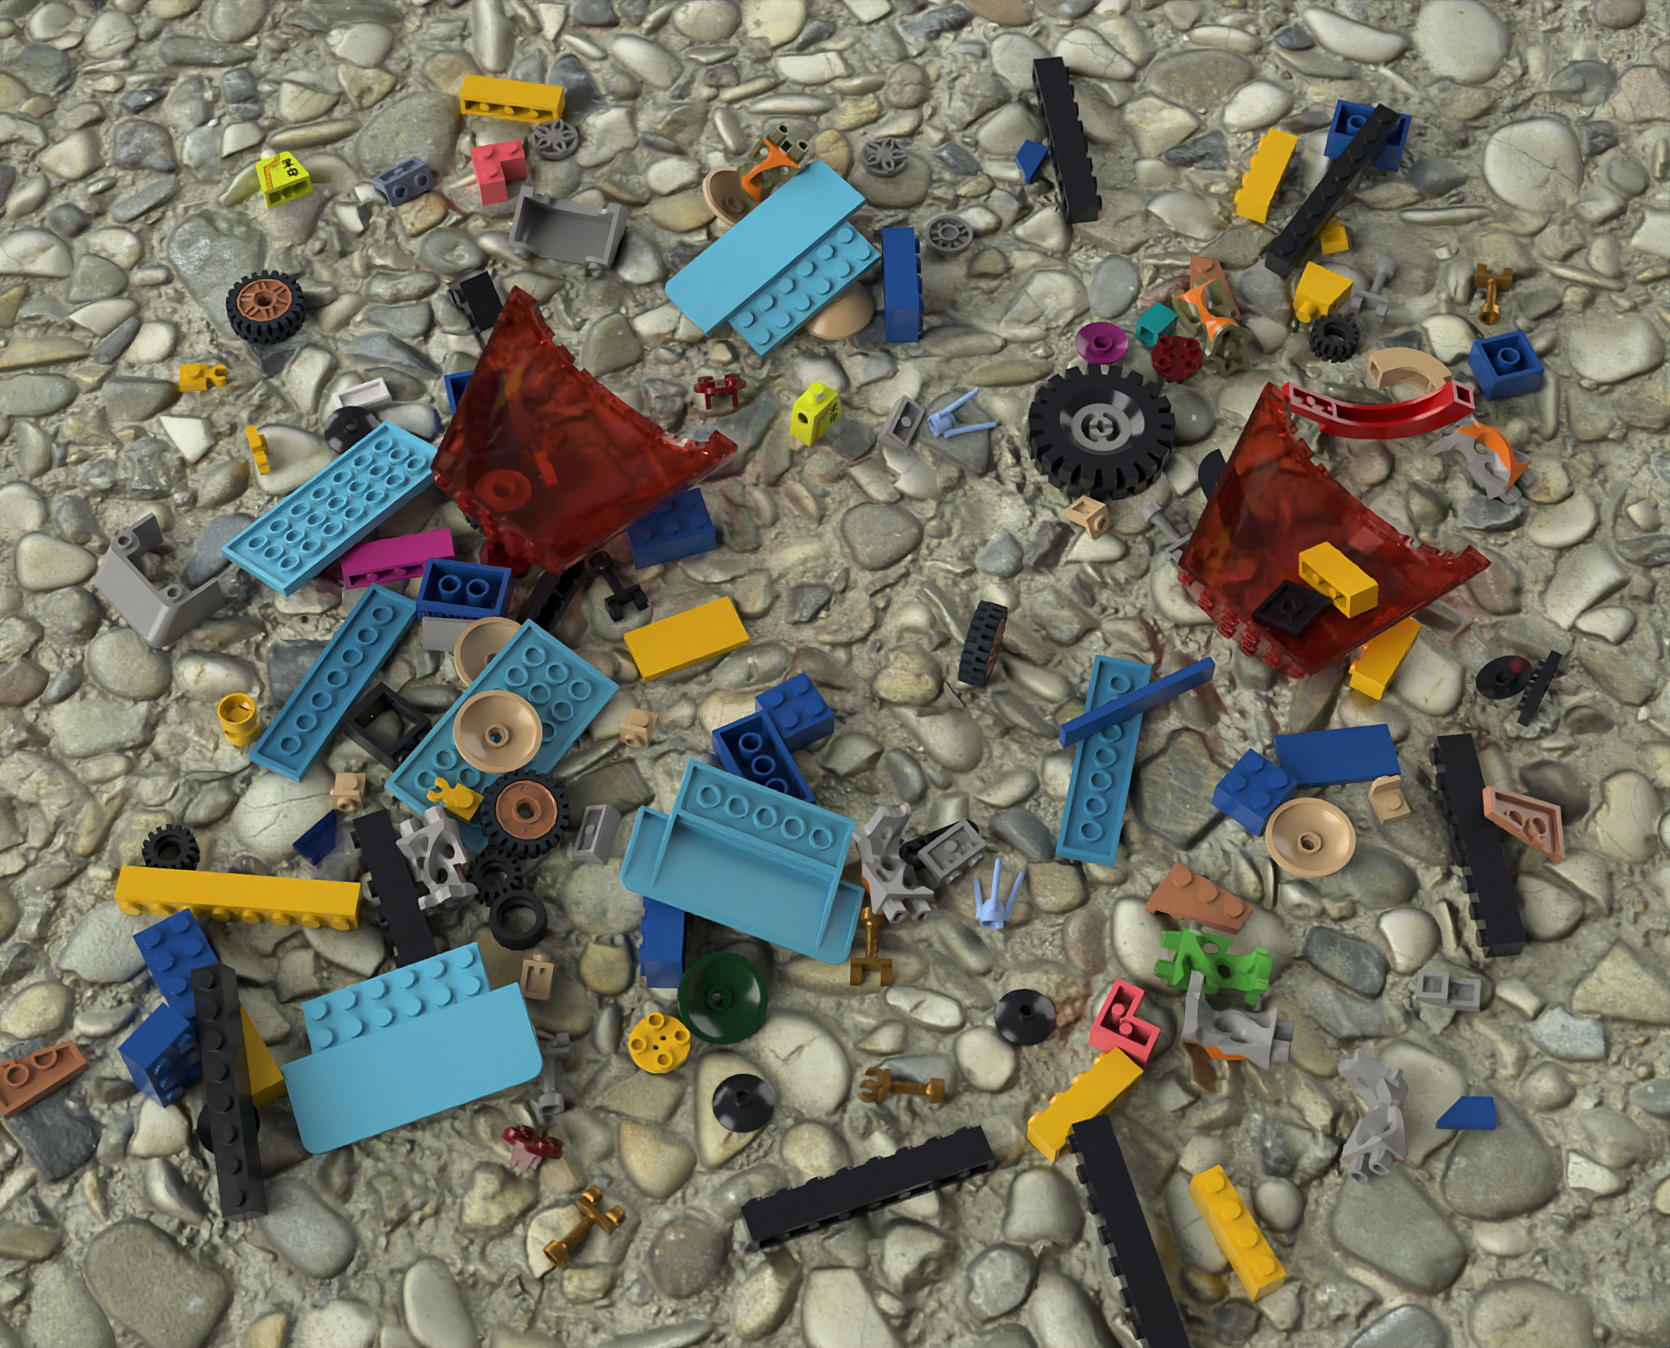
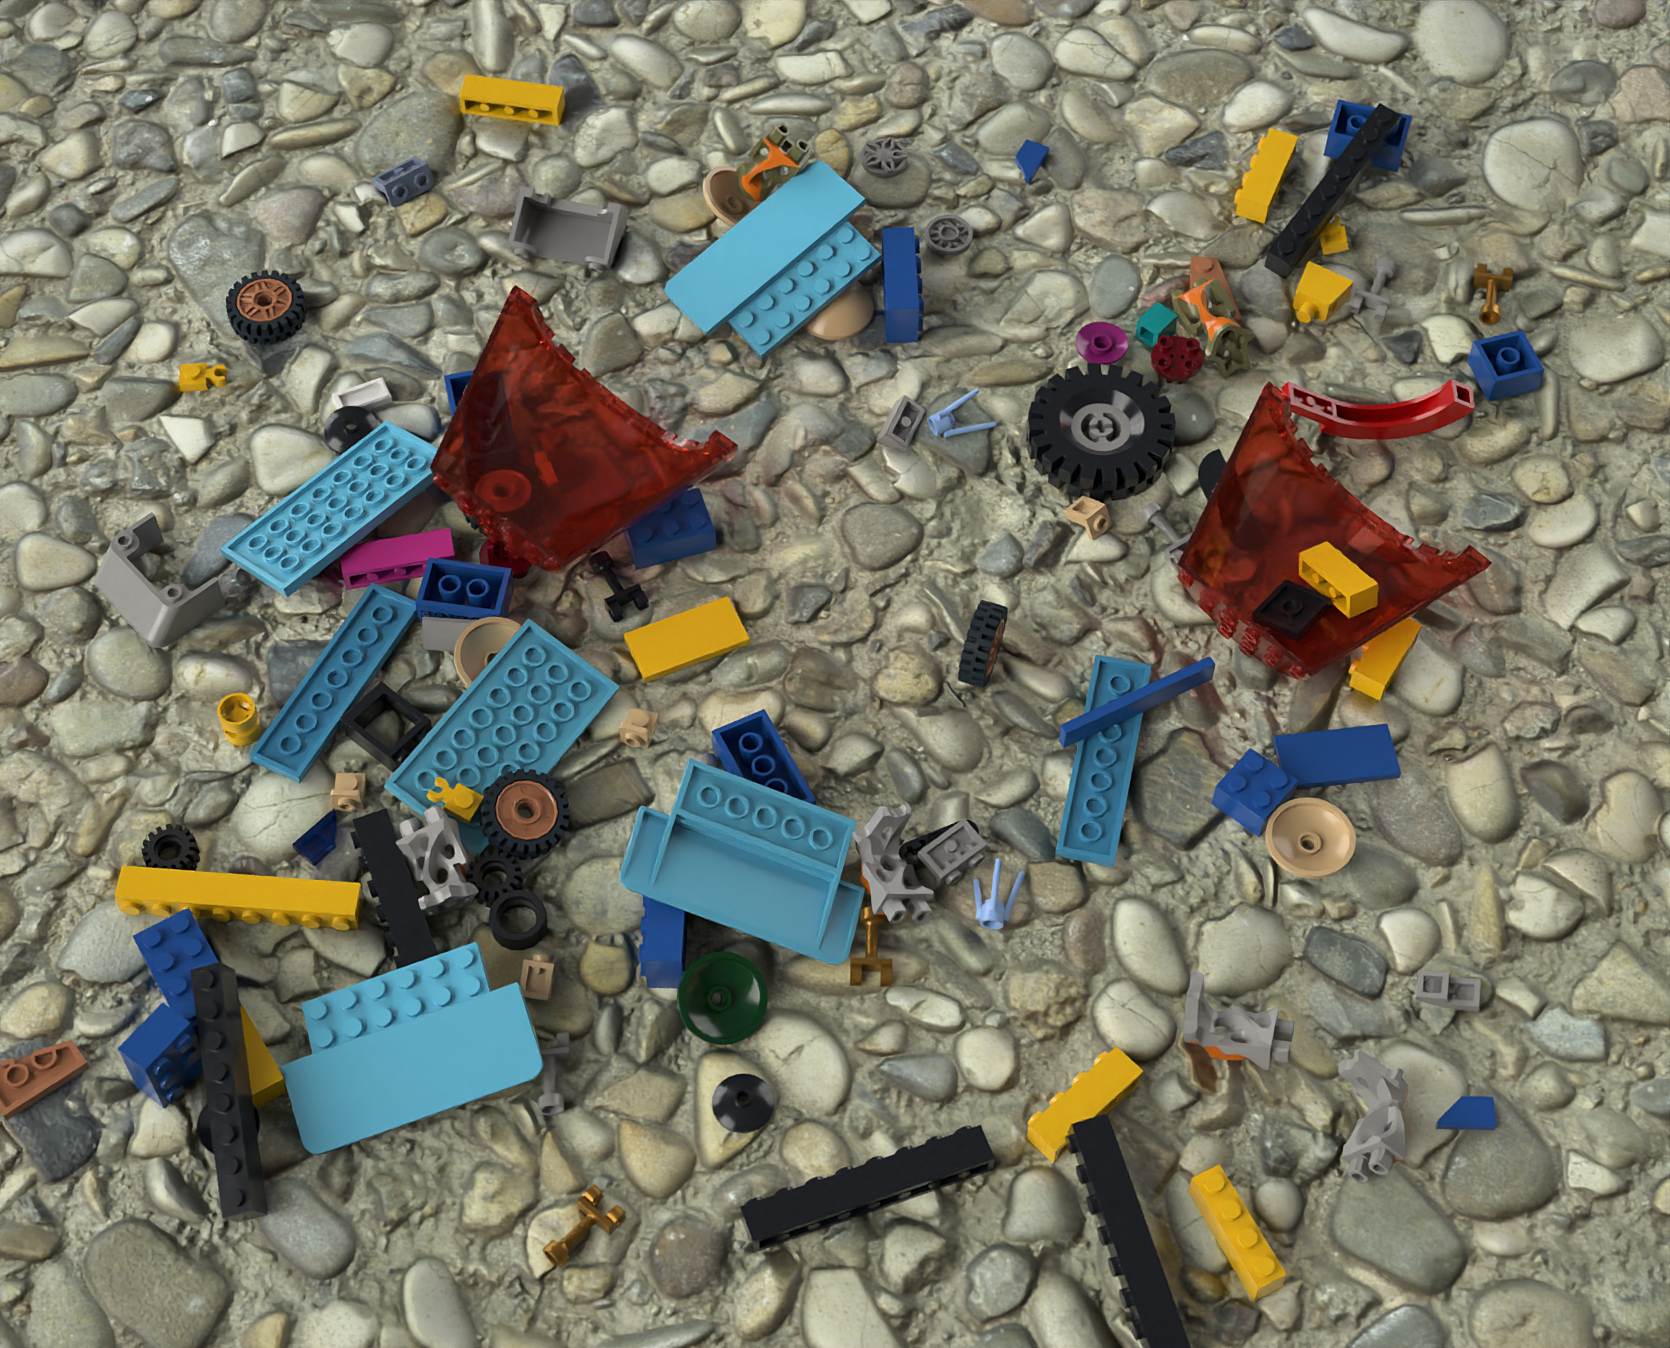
(258, 445): yellow plate -> none
(282, 178): neon yellow torso -> none
(478, 298): black brick -> none
(496, 165): coral brick -> none
(499, 715): tan dish -> none
(531, 1148): dark red plate -> none
(552, 596): black brick -> none
(554, 139): light grey wheel -> none
(596, 834): light grey slope -> none
(648, 1035): yellow plate -> none
(709, 386): dark red plate -> none
(797, 712): blue brick -> none
(814, 413): neon yellow torso -> none
(933, 1090): pearl gold bar -> none
(1024, 1029): black dish -> none
(1065, 140): black brick -> none
(1119, 1026): coral brick -> none
(1198, 899): nougat wing -> none
(1248, 972): bright green hips -> none
(1338, 327): black tyre -> none
(1388, 800): tan bracket -> none
(1407, 367): tan arch -> none
(1477, 847): black brick -> none
(1503, 461): light grey hips -> none
(1504, 677): black dish -> none
(1527, 819): nougat wing -> none
(1537, 687): black plate -> none

